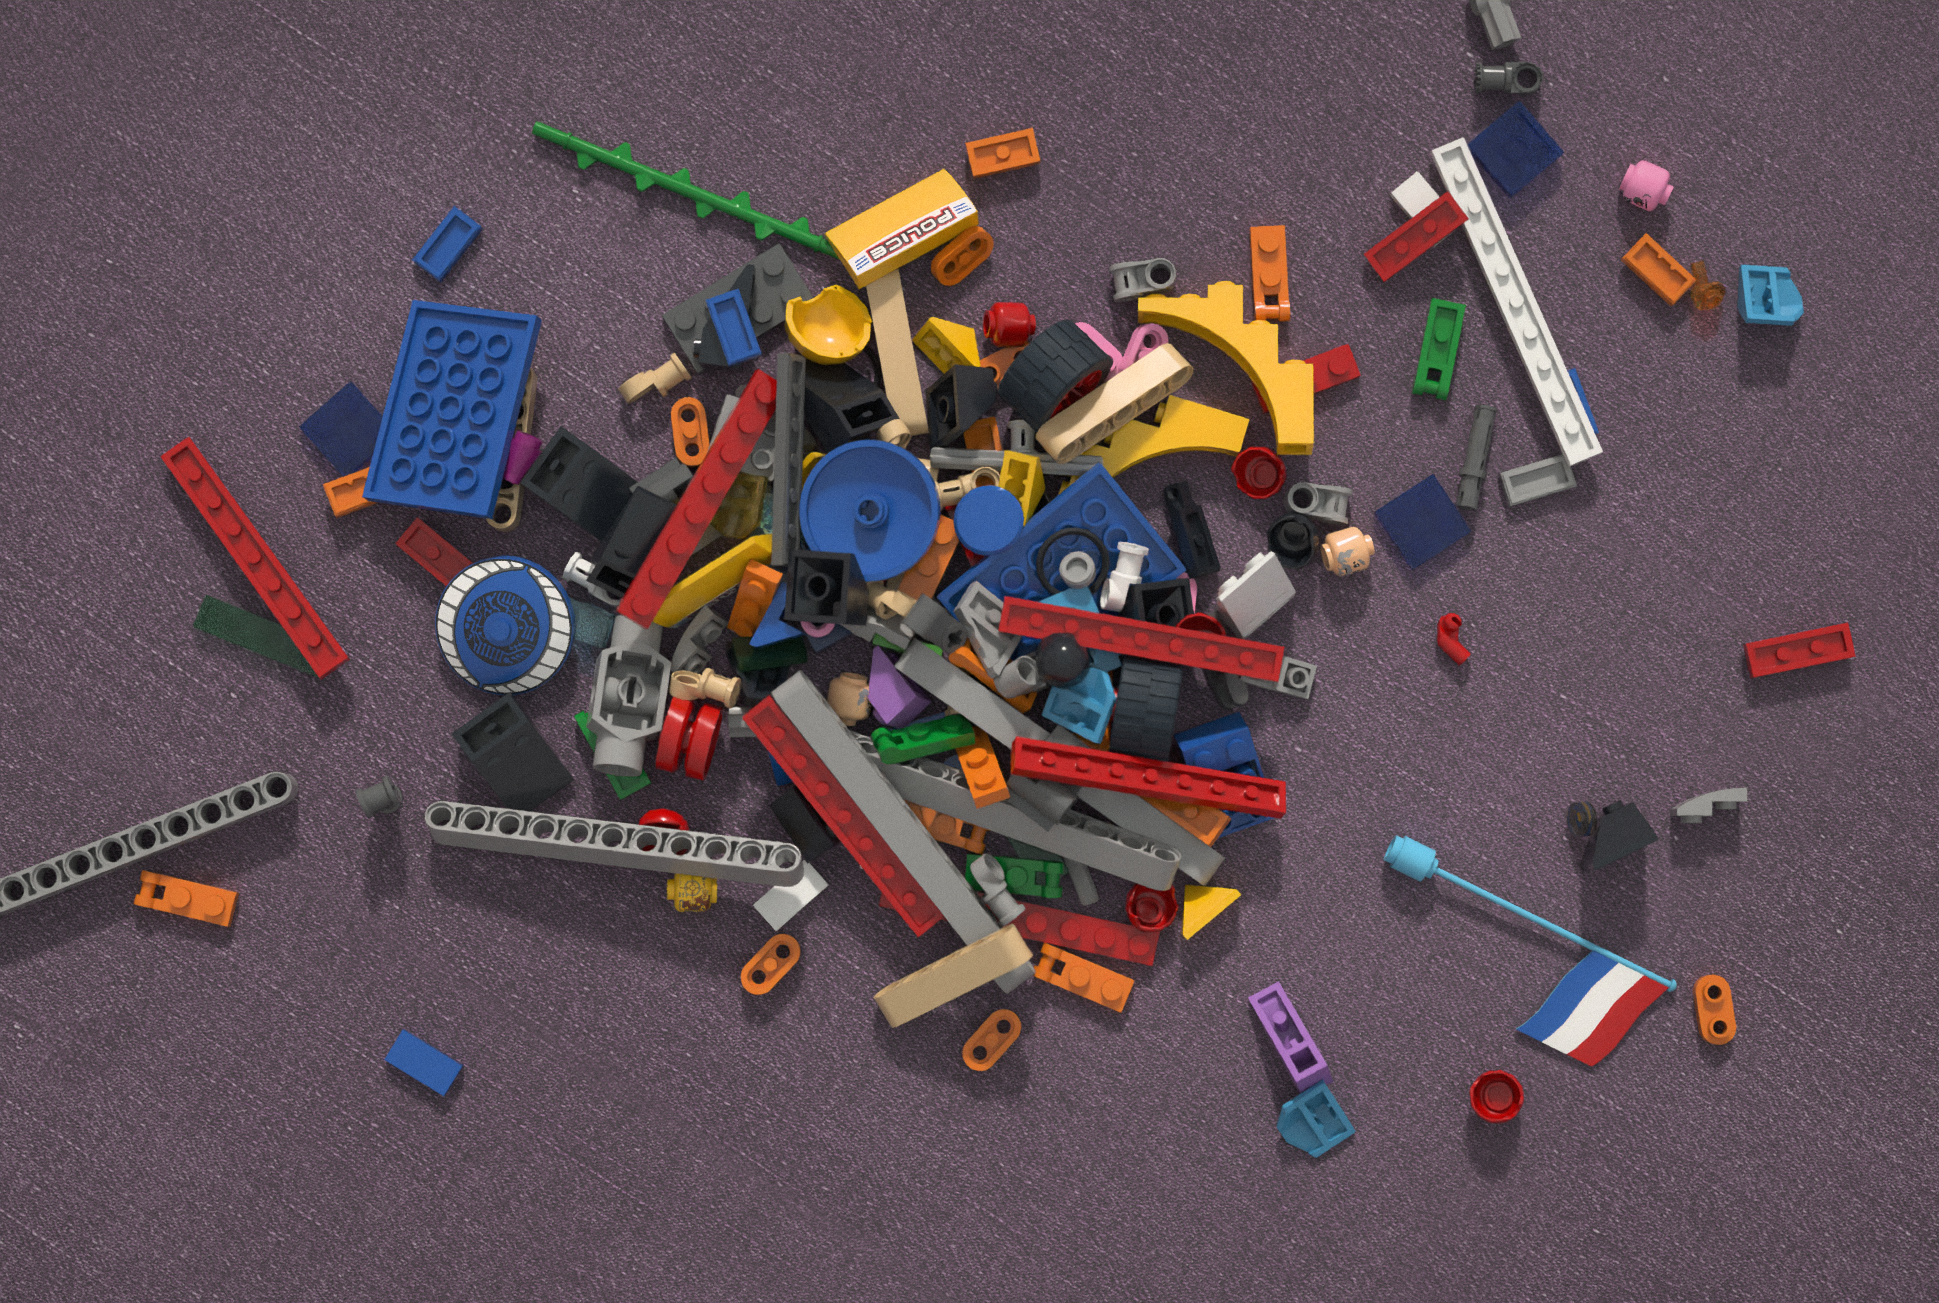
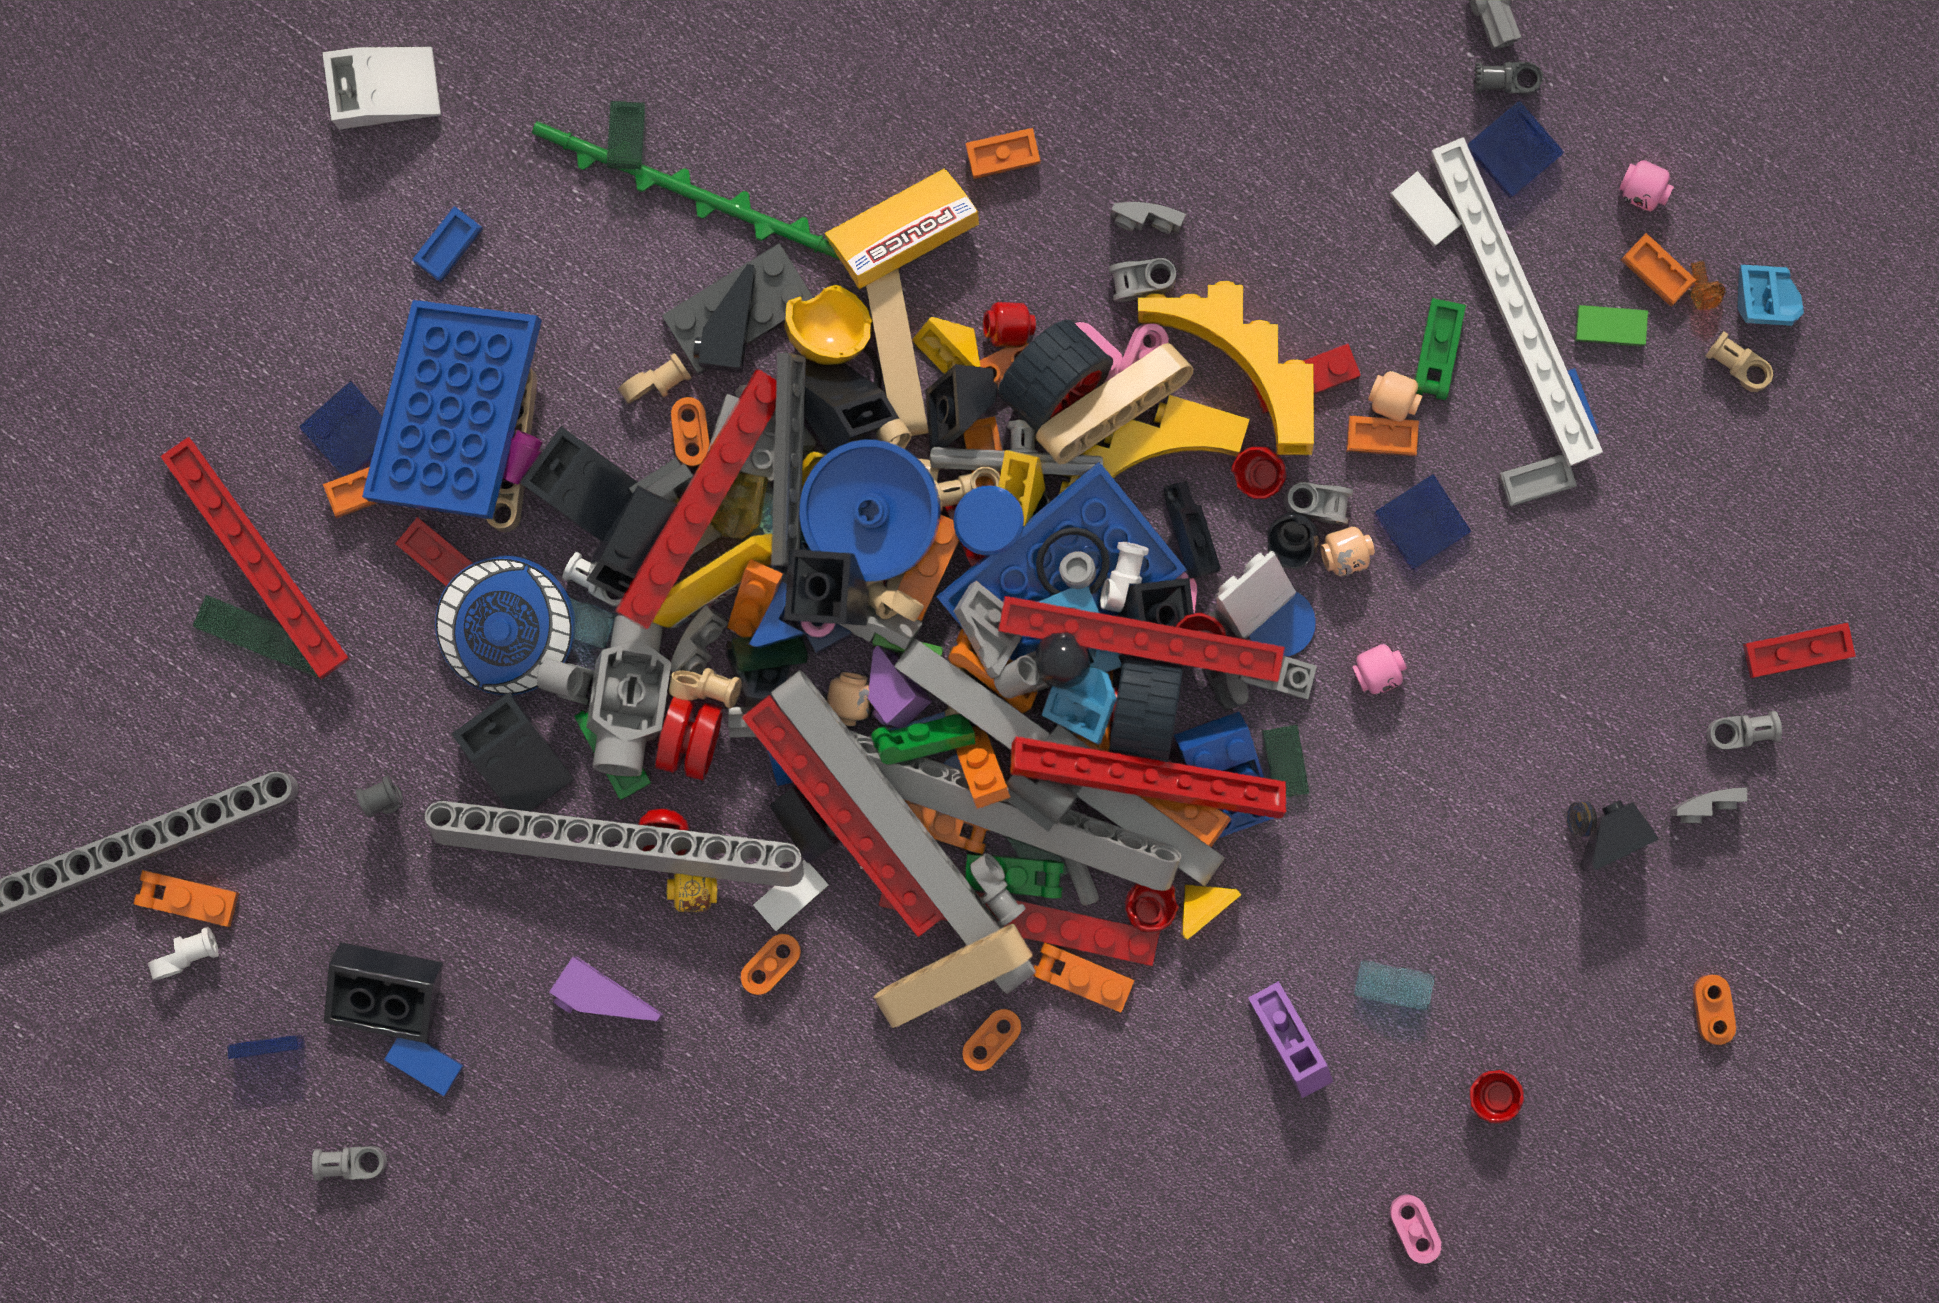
(186, 952): none -> white connector
(265, 1046): none -> clear blue tile
(349, 1163): none -> light grey connector
(380, 85): none -> white slope
(382, 992): none -> black slope
(565, 680): none -> light grey piece
(591, 991): none -> medium lavender slope
(625, 135): none -> clear green tile
(733, 327): blue tile -> none
(935, 624): dark grey piece -> none
(961, 256): orange plate -> none
(1134, 215): none -> light grey slope
(1269, 272): orange plate -> none
(1286, 759): none -> clear green tile
(1288, 627): none -> blue piece
(1314, 1121): dark azure slope -> none
(1379, 669): none -> bright pink head
(1382, 436): none -> orange plate
(1394, 985): none -> clear light blue slope
(1395, 396): none -> light nougat head
(1414, 1228): none -> bright pink plate
(1416, 236): red plate -> none
(1448, 638): red arm -> none
(1474, 466): dark grey pin -> none
(1591, 1002): flag -> none
(1611, 325): none -> bright green tile
(1739, 361): none -> tan connector
(1744, 730): none -> light grey connector

